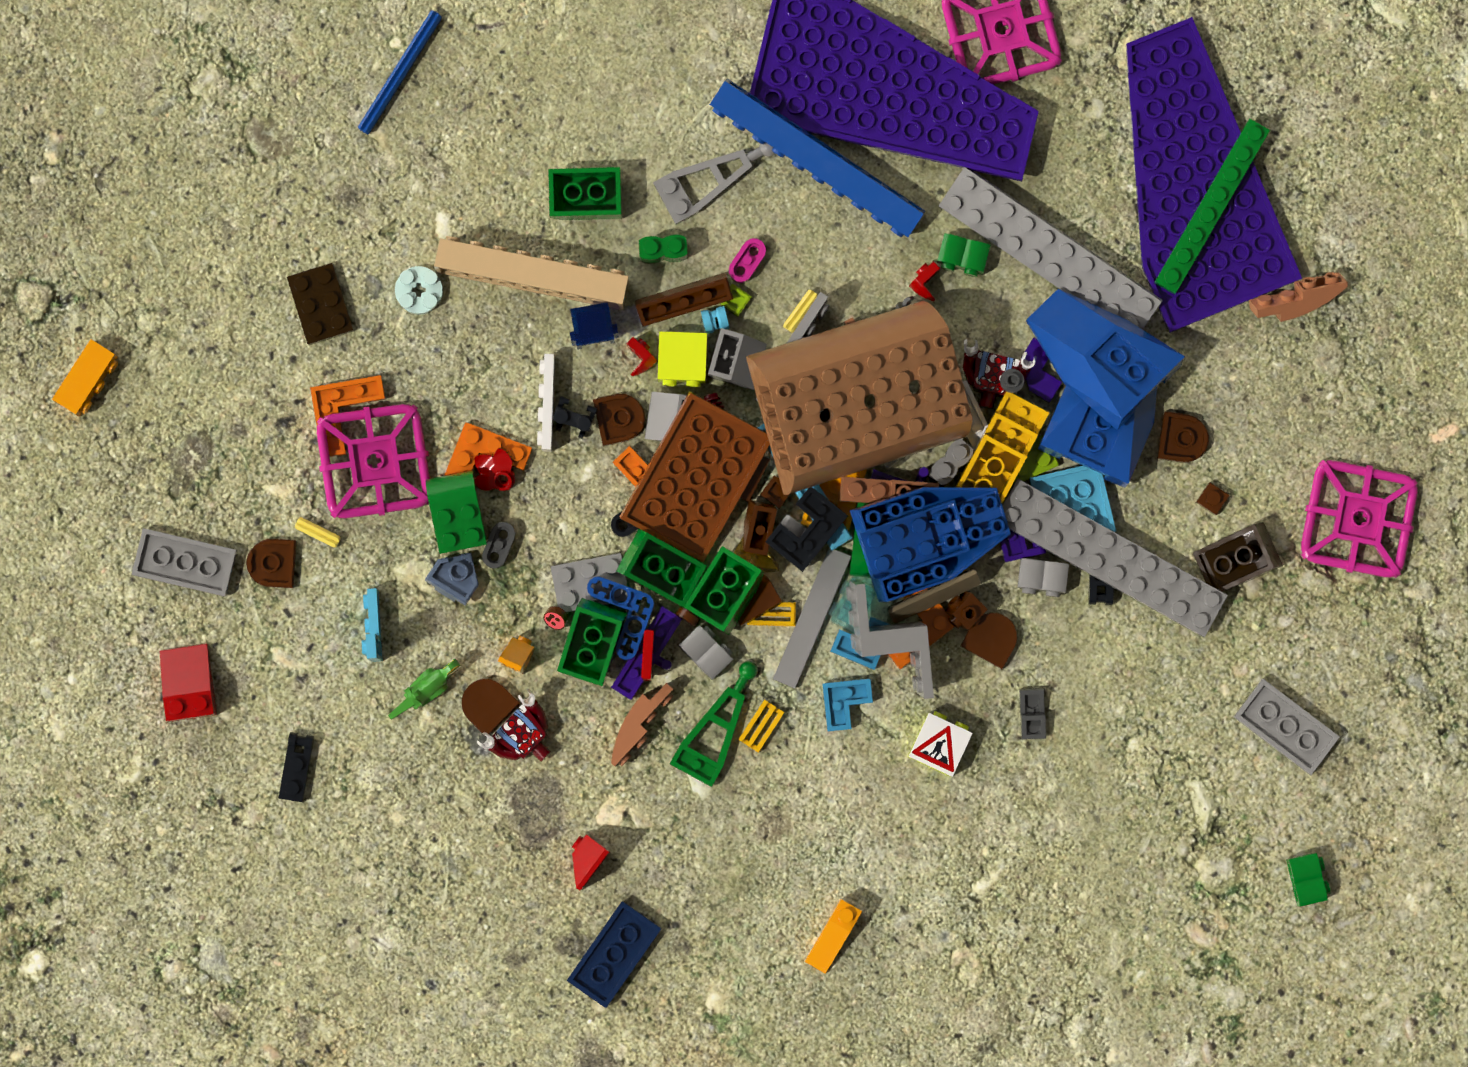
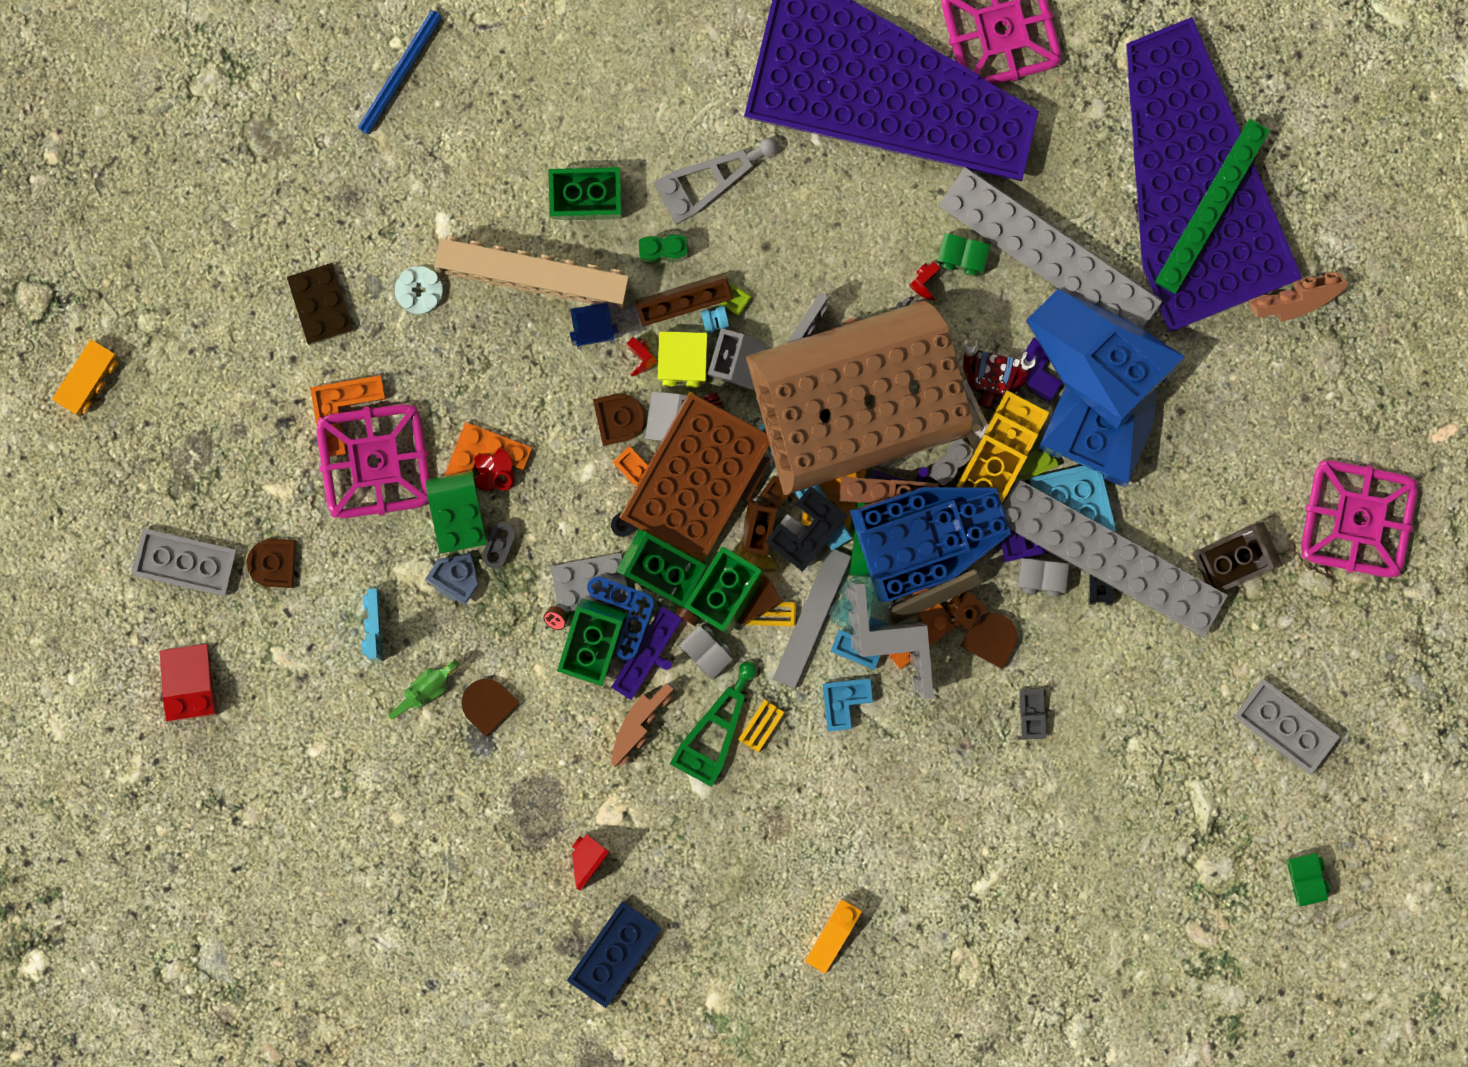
(296, 768): black plate -> none
(317, 532): light yellow axle -> none
(517, 654): light orange slope -> none
(521, 733): torso -> none
(545, 413): white plate -> none
(573, 418): black piece -> none
(647, 657): red tile -> none
(746, 260): dark pink plate -> none
(800, 311): light yellow axle -> none
(816, 157): blue brick -> none
(940, 743): white piece -> none
(1012, 381): dark grey plate -> none
(1182, 438): reddish brown tile -> none
(1212, 498): reddish brown plate -> none

